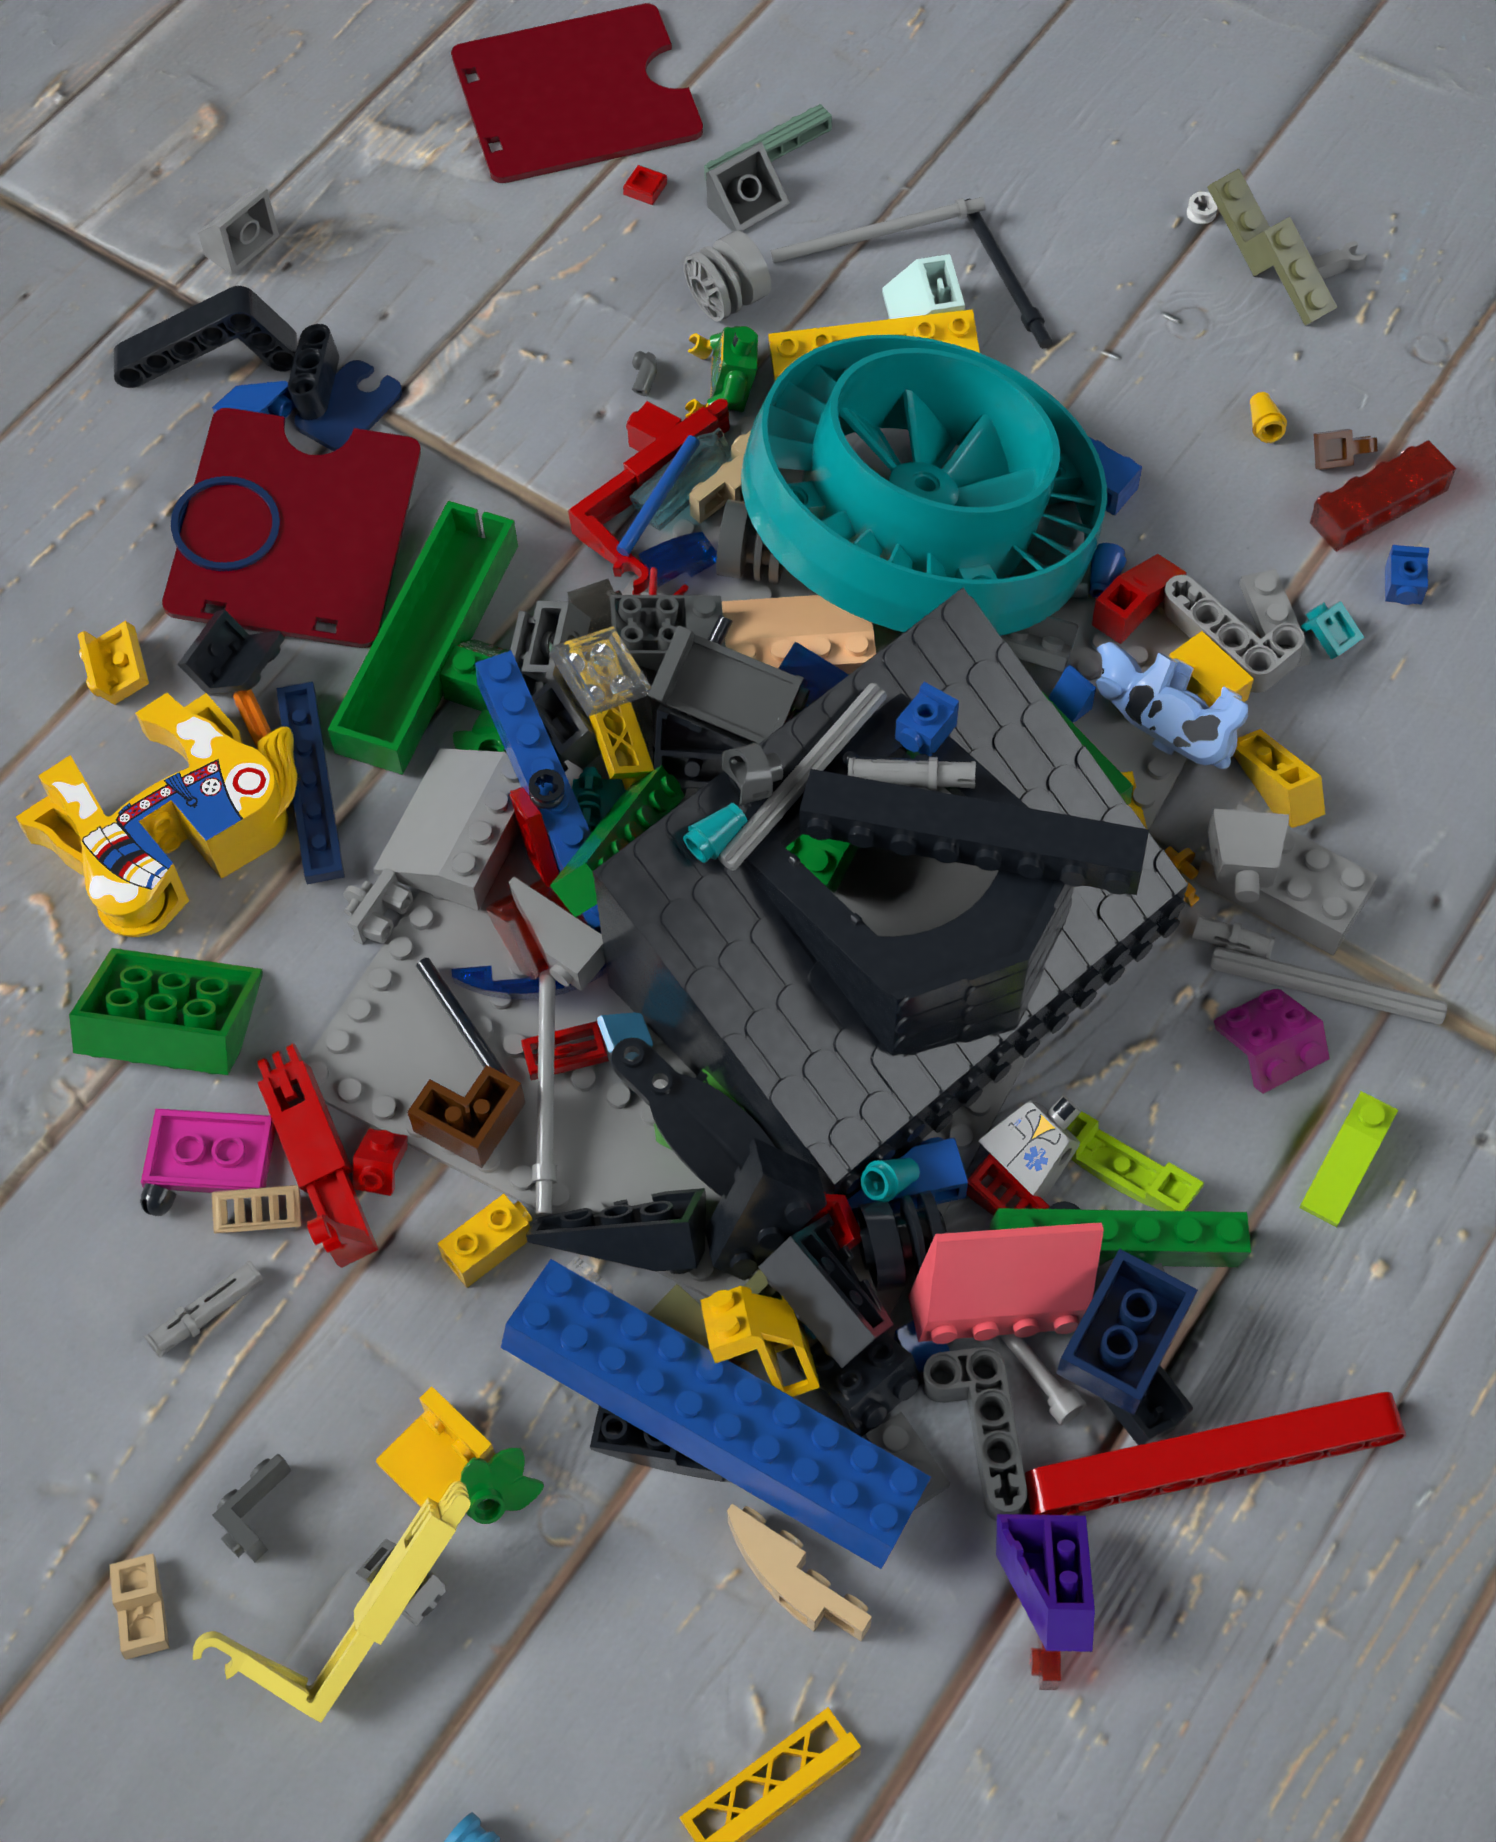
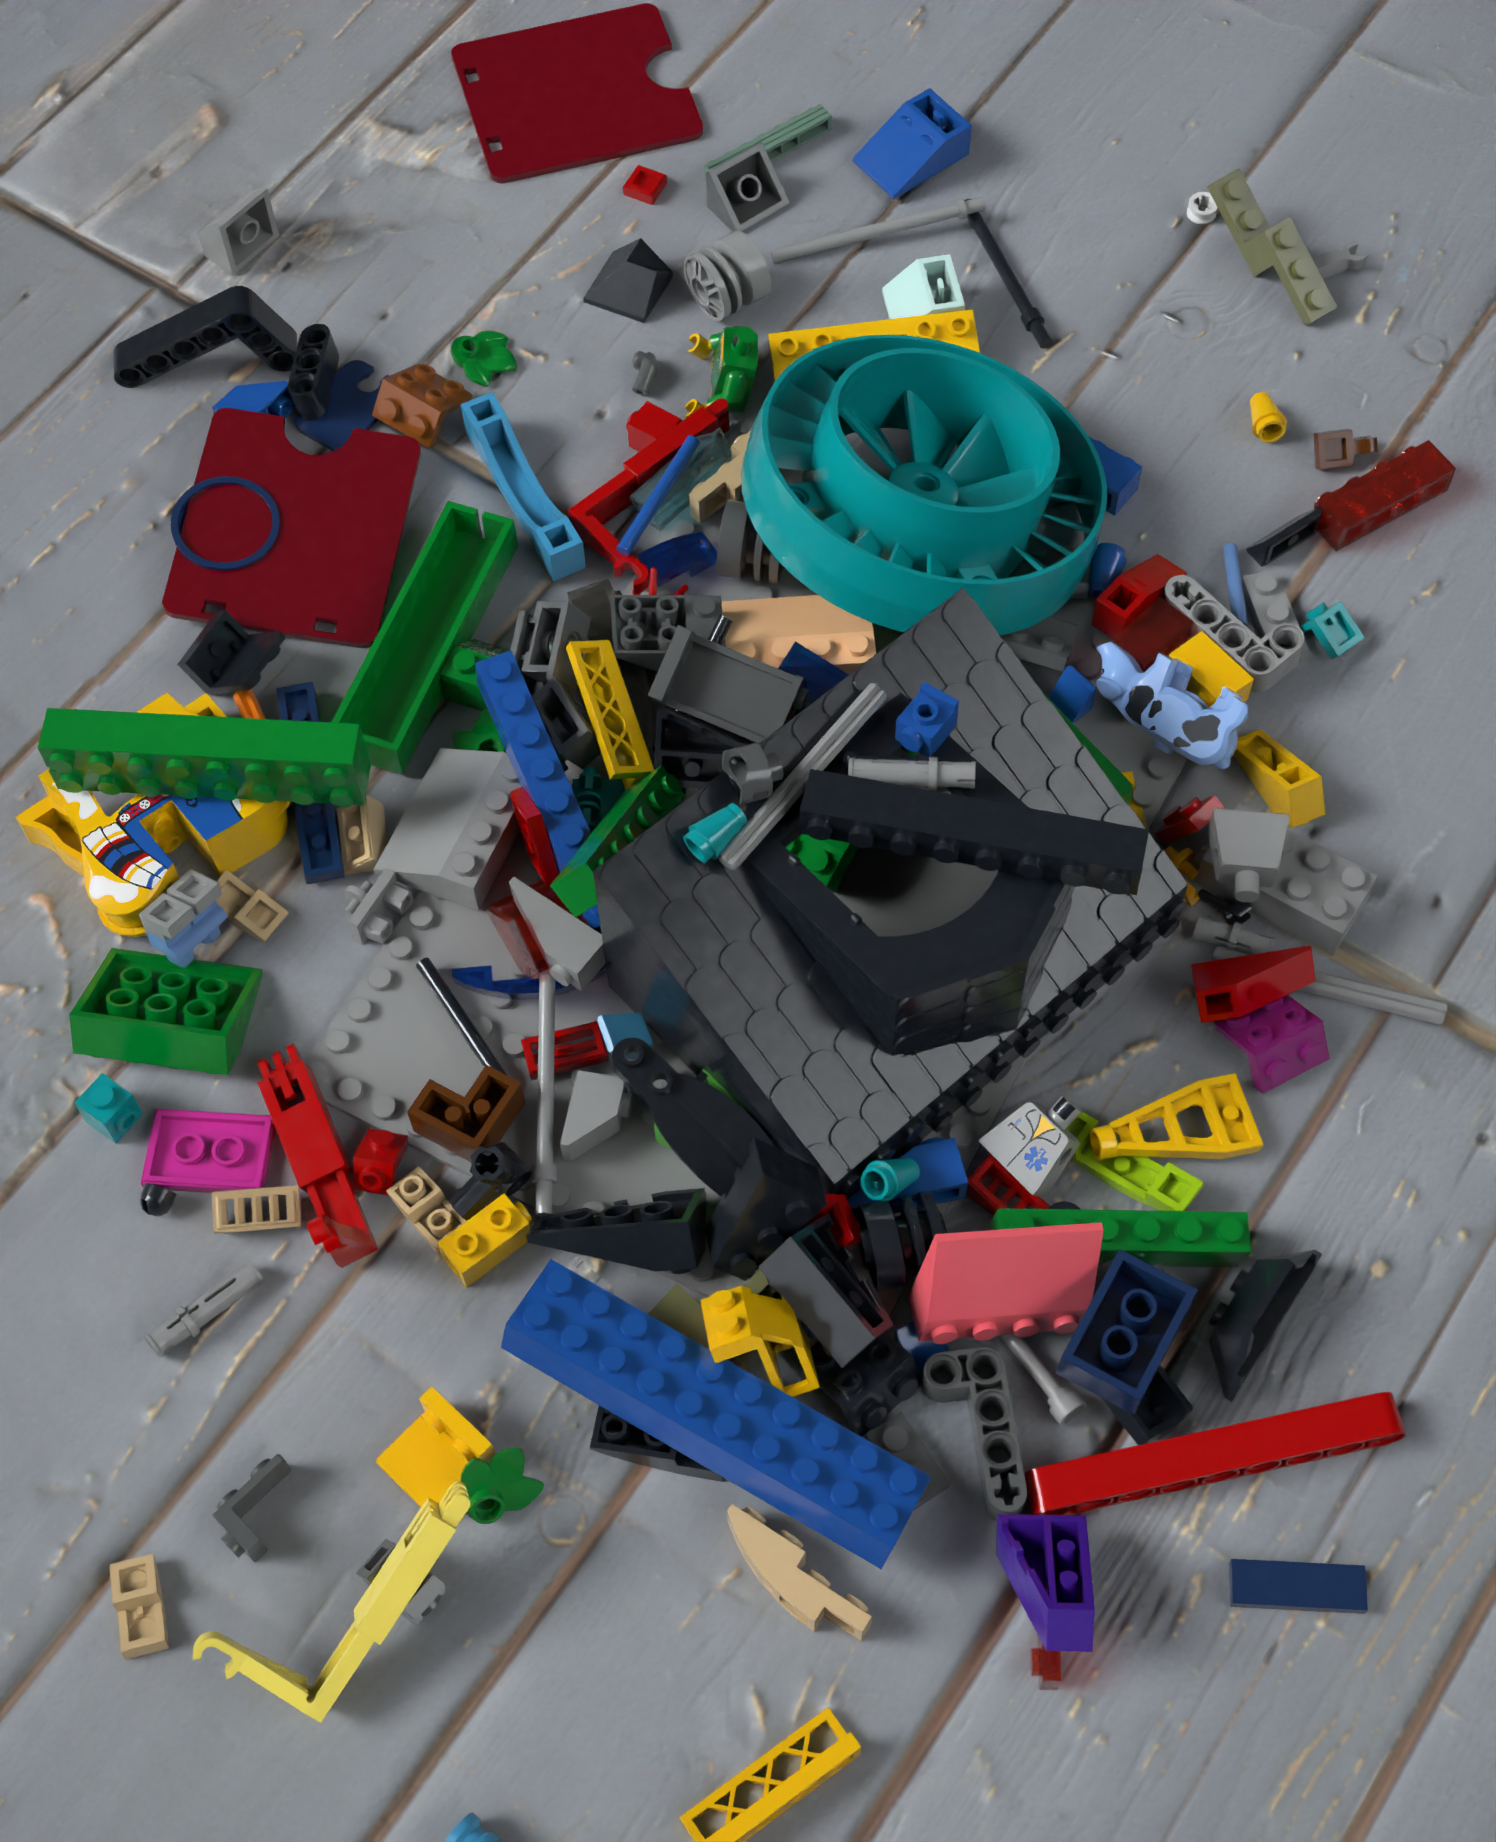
(108, 1108): none -> teal brick
(113, 663): yellow bracket -> none
(184, 917): none -> hips
(205, 756): none -> green piece
(249, 910): none -> tan slope
(362, 835): none -> tan slope
(418, 401): none -> dark orange bracket
(425, 1207): none -> tan slope
(483, 356): none -> green plate
(494, 1173): none -> black piece
(542, 522): none -> dark azure arch
(546, 776): black bush -> none
(594, 1112): none -> light grey slope
(600, 671): clear plate -> none
(630, 282): none -> black slope
(915, 144): none -> blue slope
(1154, 630): none -> clear red brick
(1187, 819): none -> red plate
(1225, 1111): none -> yellow plate
(1232, 912): none -> black hand
(1234, 582): none -> medium blue bar
(1248, 982): none -> red slope
(1255, 1314): none -> black wedge
(1285, 537): none -> black slope
(1298, 1586): none -> dark blue tile
(1348, 1158): lime slope -> none
(1406, 574): blue brick -> none

